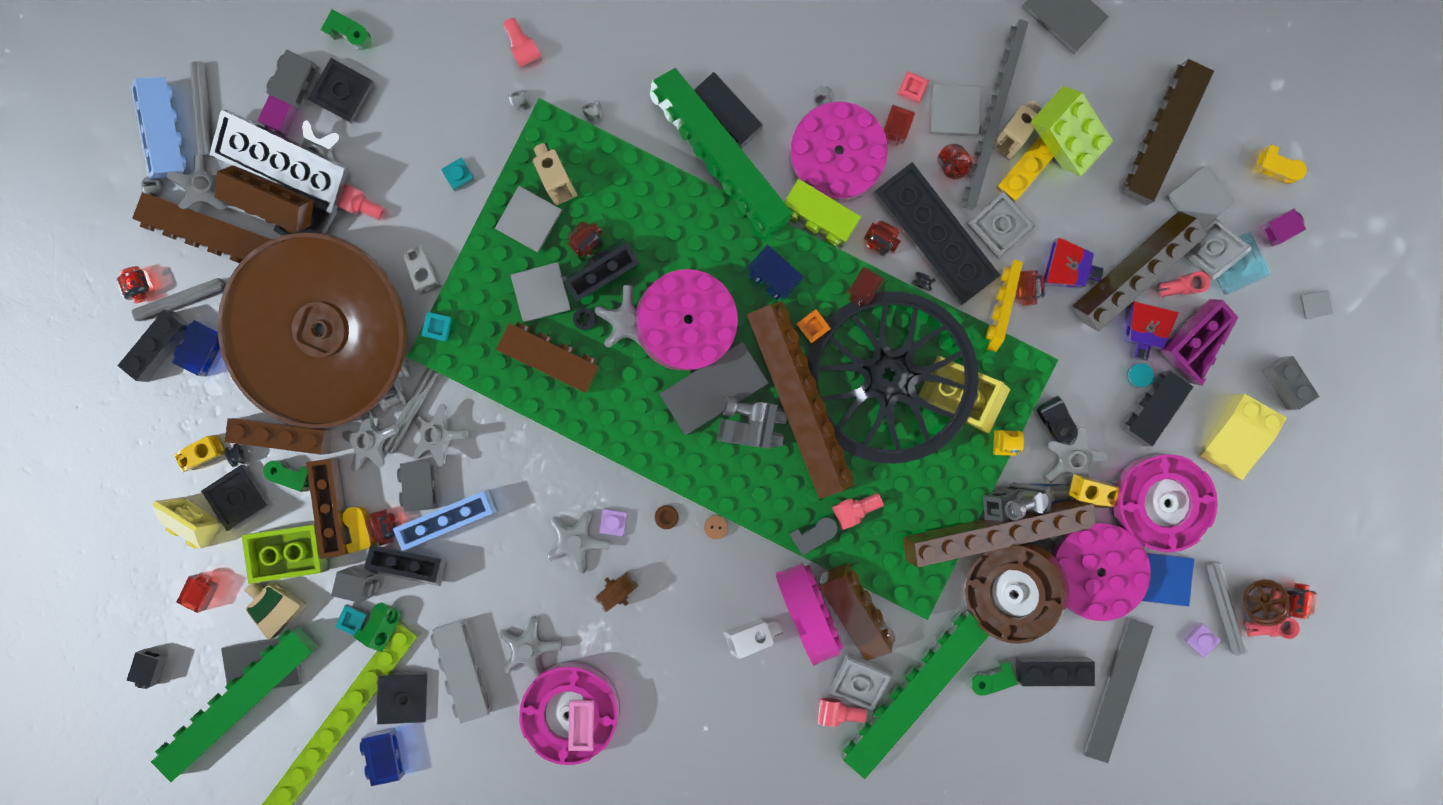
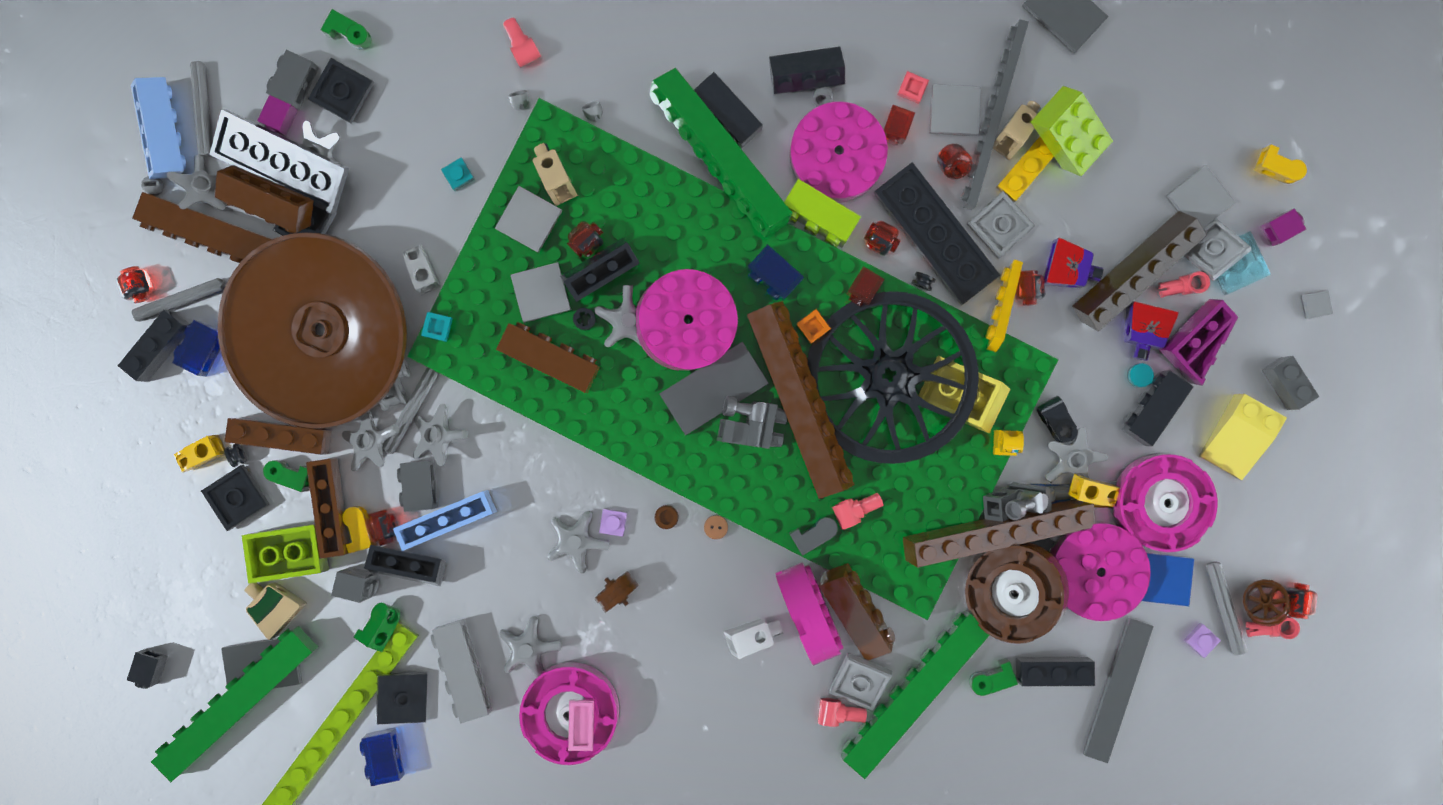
(187, 520): light yellow slope -> none
(197, 592): clear red brick -> none
(351, 619): teal plate -> none
(353, 201): coral pin -> none
(807, 70): none -> black brick
(1167, 131): dark brown brick -> none

